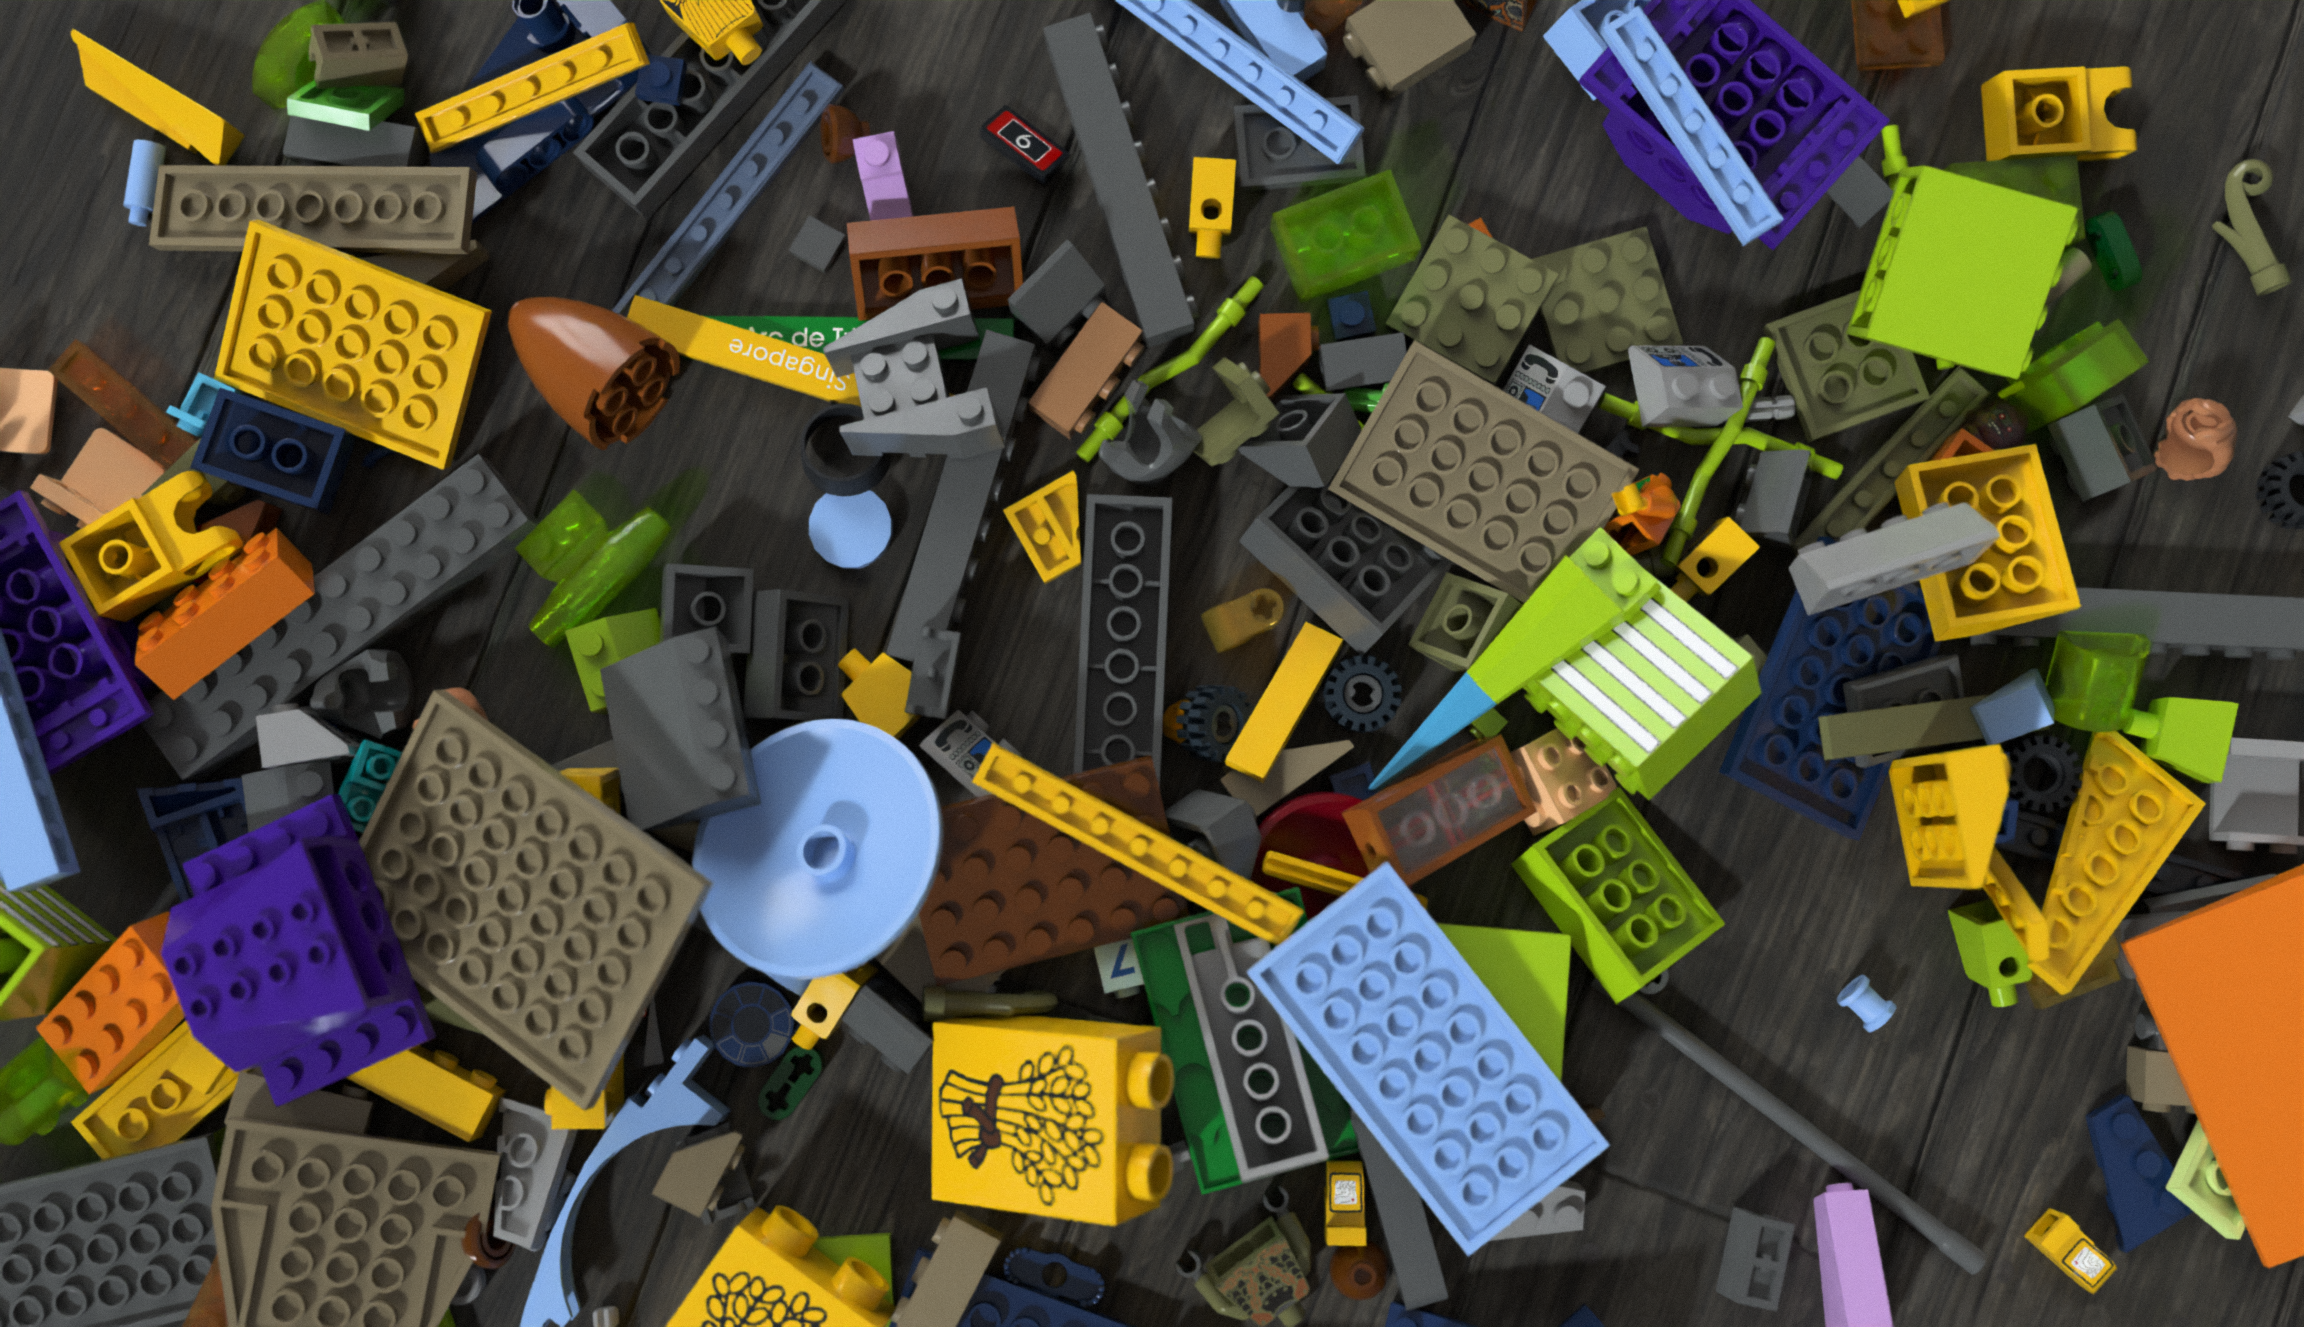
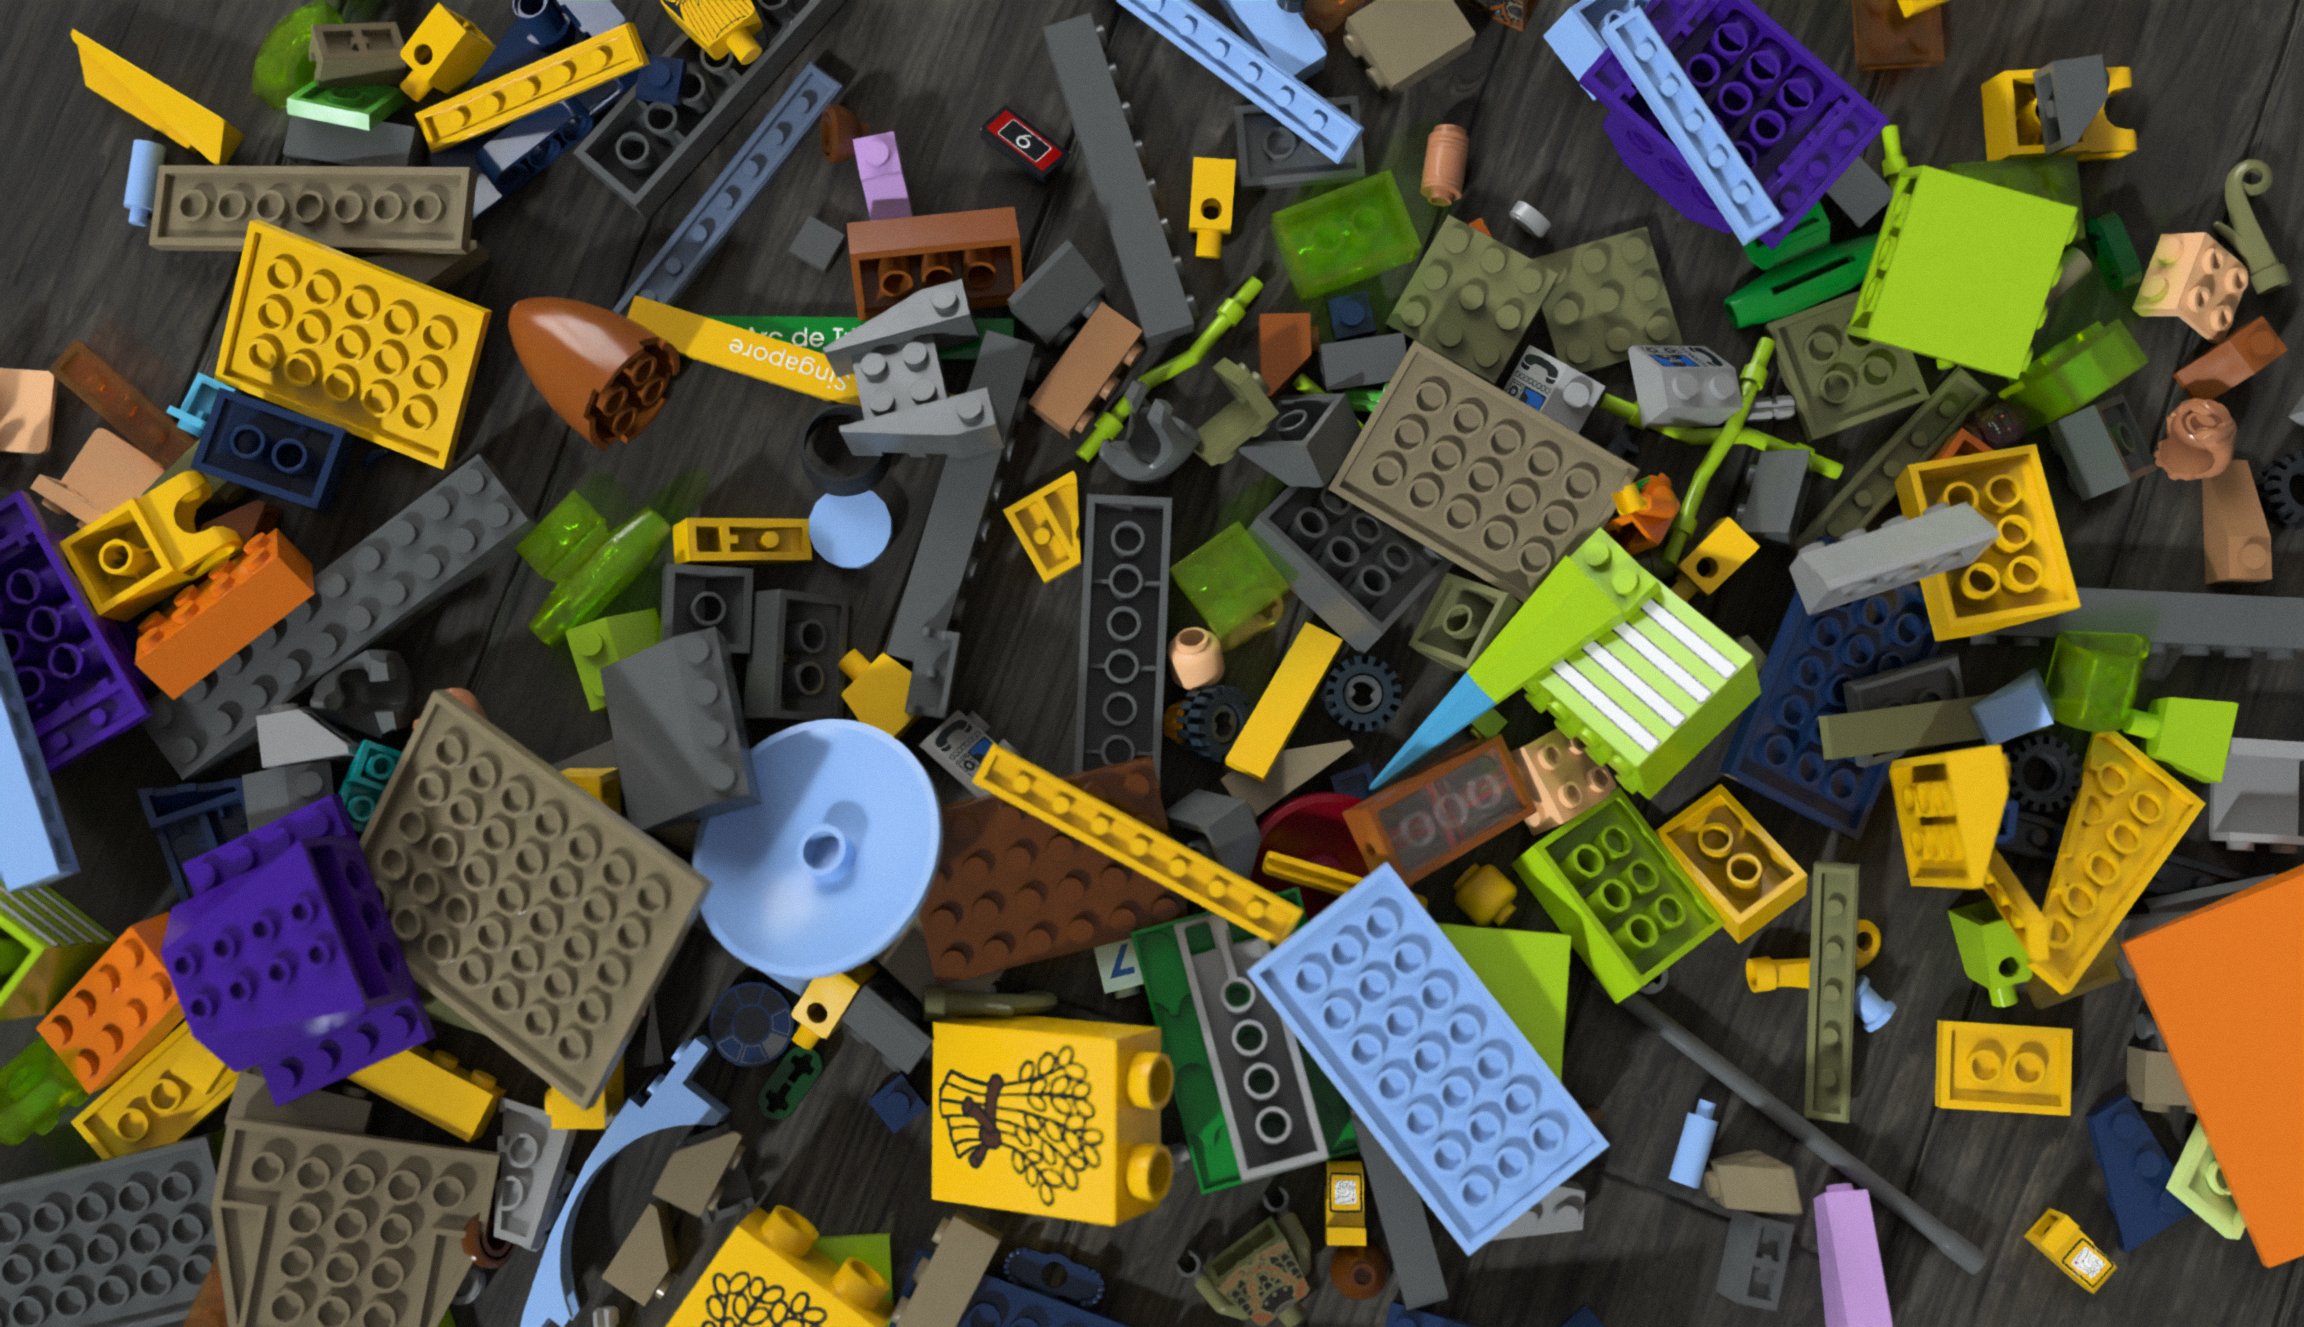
(443, 53): none -> yellow torso
(646, 1257): none -> dark tan slope
(741, 541): none -> yellow slope
(898, 1103): none -> dark blue plate
(1195, 658): none -> light nougat head
(1229, 580): none -> clear neon green hinge
(1445, 164): none -> nougat head
(1485, 895): none -> yellow head
(1529, 219): none -> light grey tile
(1694, 1145): none -> light blue cylinder
(1733, 862): none -> yellow slope
(1752, 1183): none -> dark tan slope
(1769, 973): none -> yellow plant
(1799, 271): none -> green plate
(1832, 991): none -> olive tile
(2003, 1067): none -> yellow plate
(2069, 98): none -> dark grey slope
(2195, 281): none -> light nougat bracket
(2231, 360): none -> dark orange slope
(2235, 529): none -> medium nougat slope

